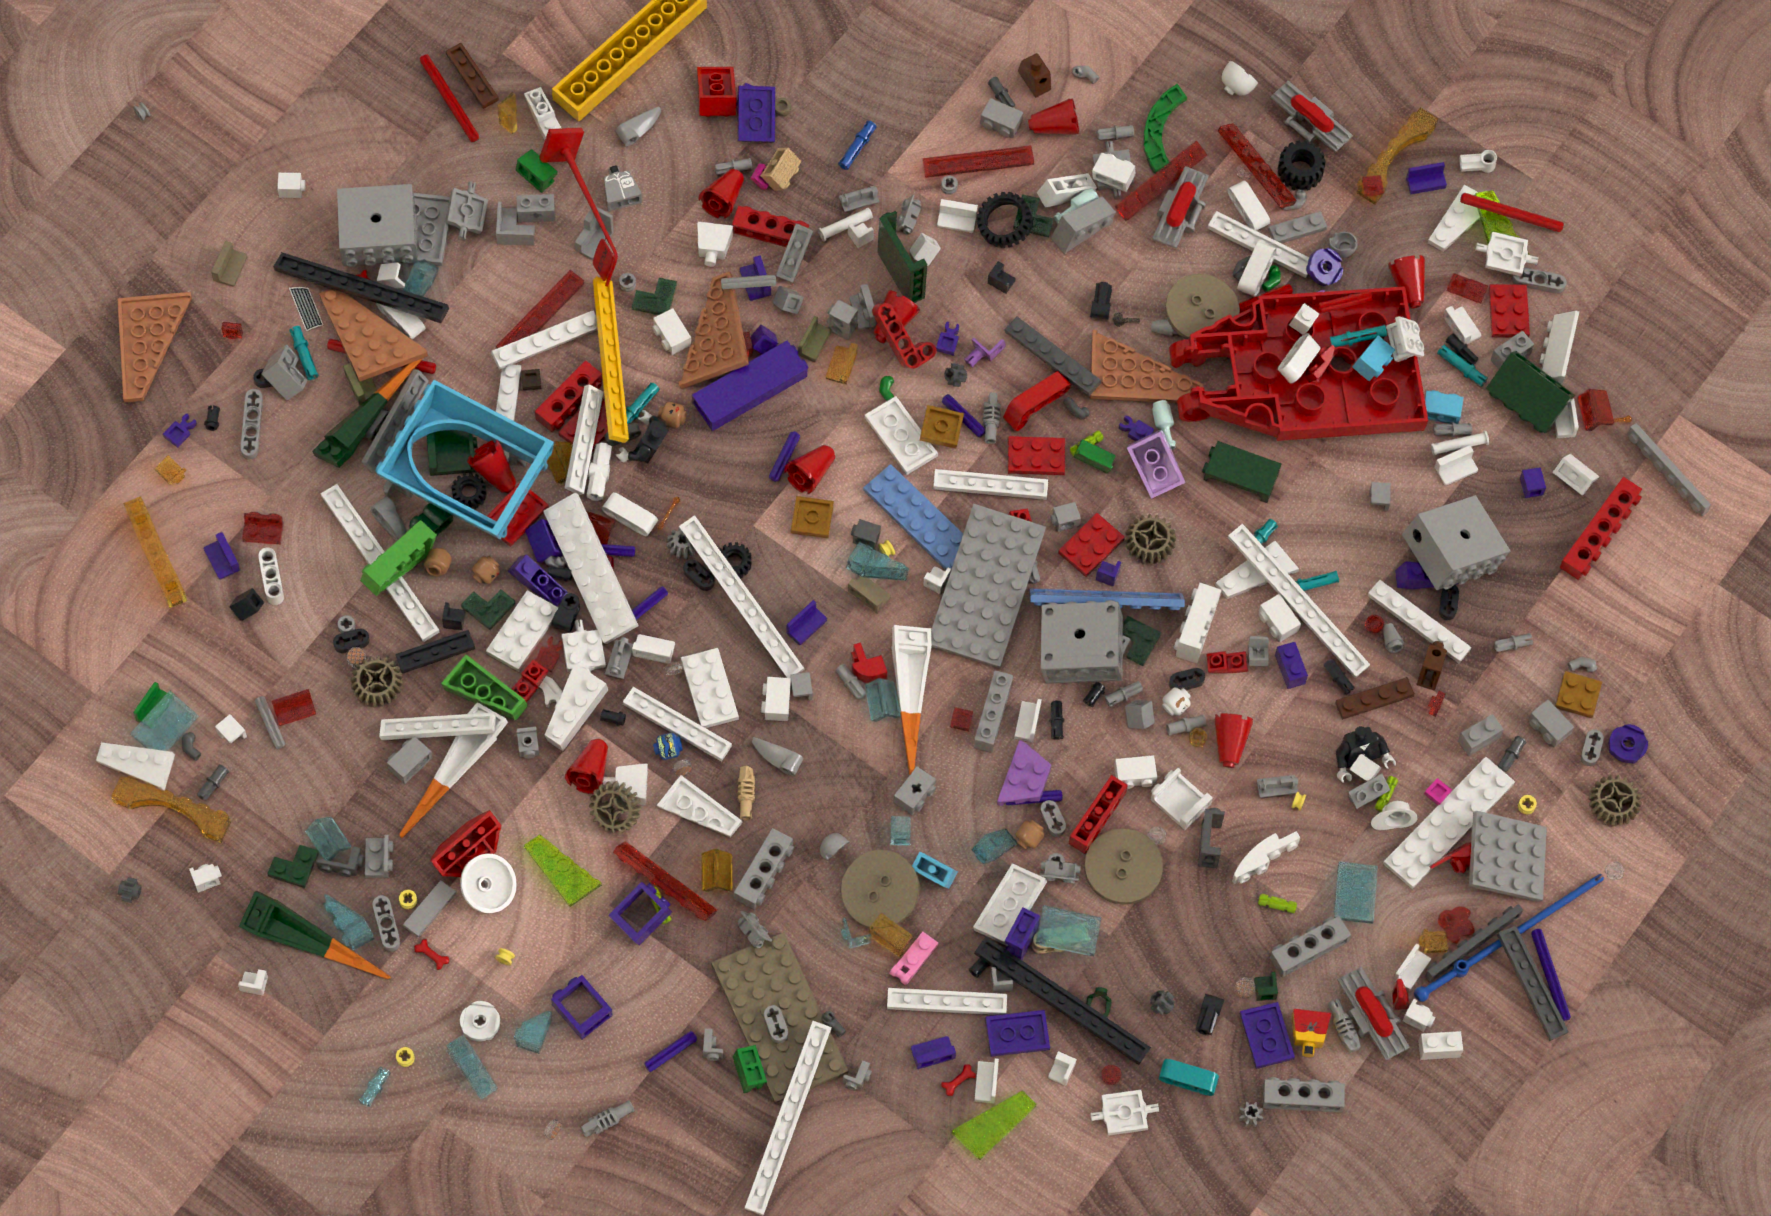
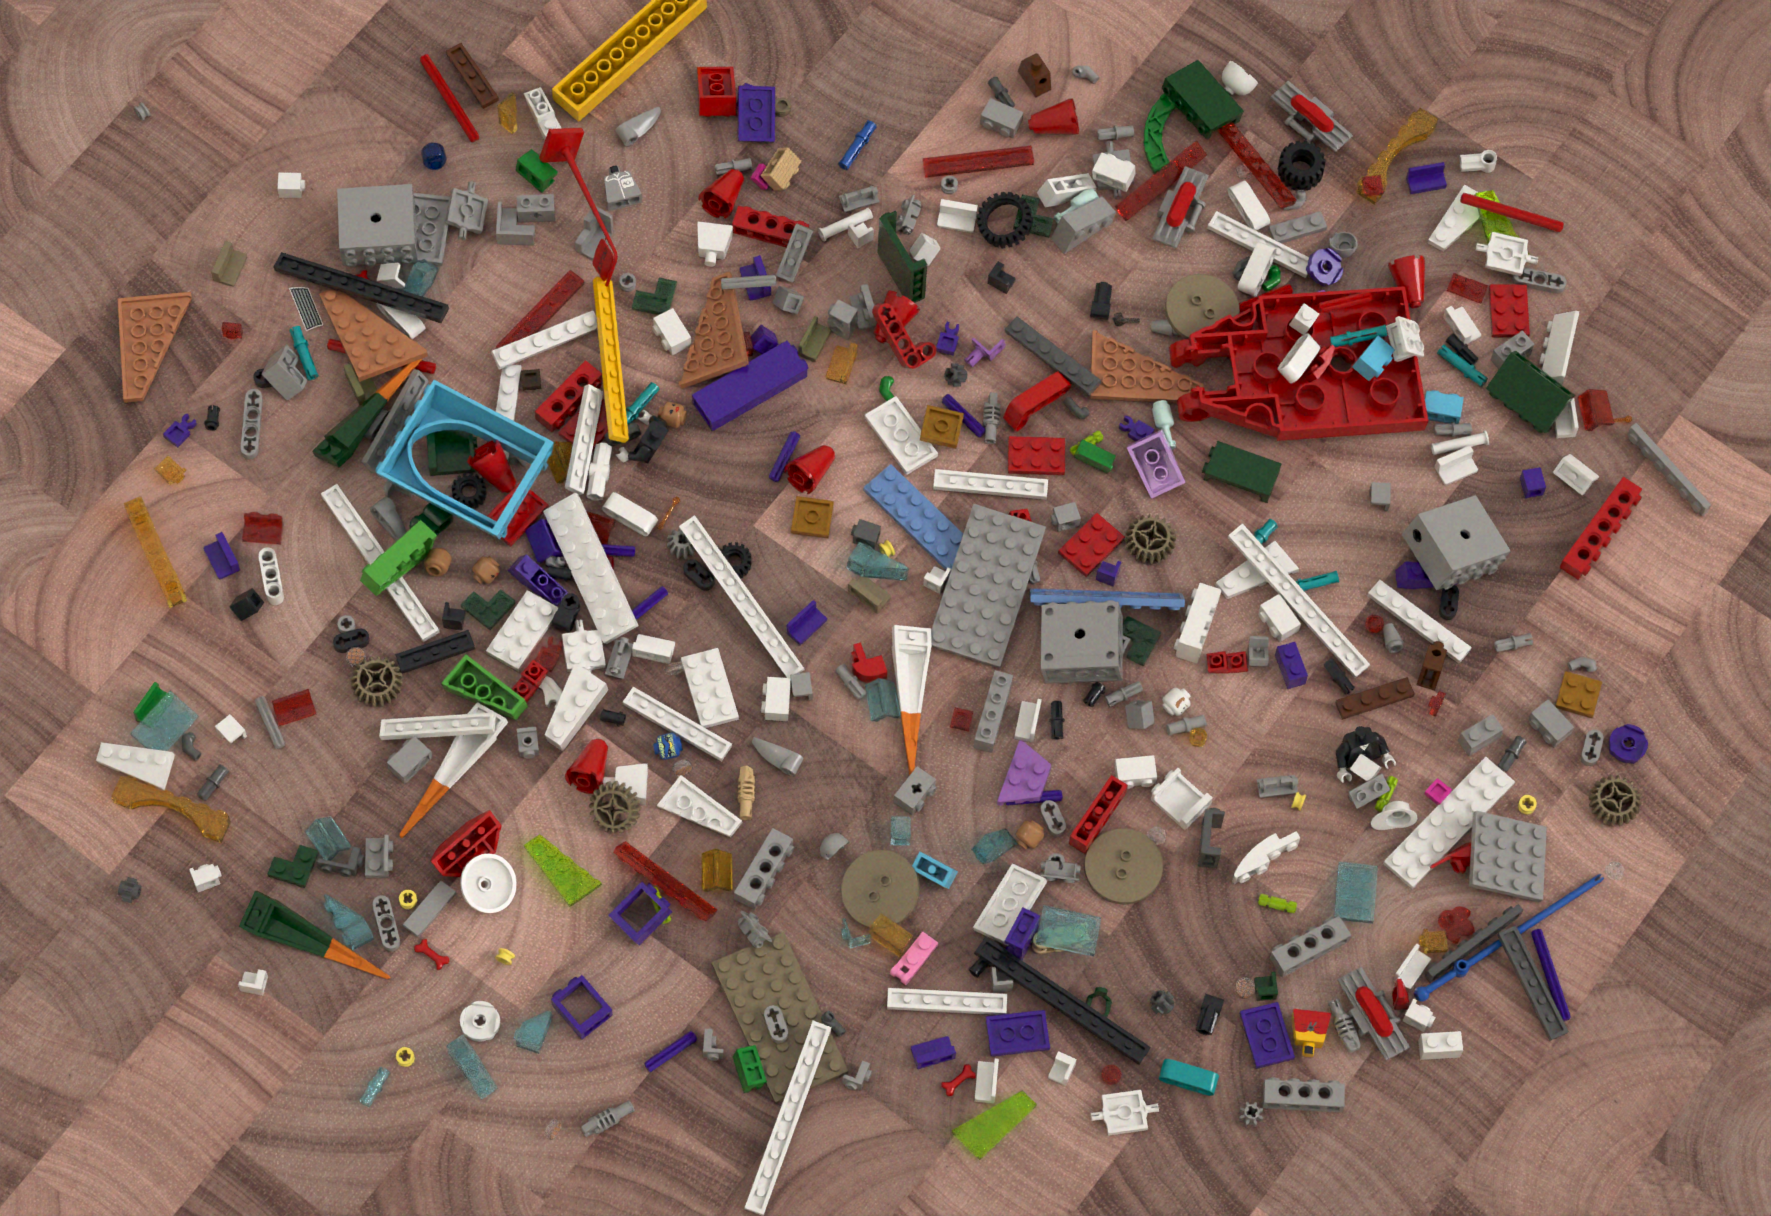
(433, 156): none -> clear blue head
(1186, 675): black beam -> none
(1201, 98): none -> dark green panel
(1231, 737): red cone -> none

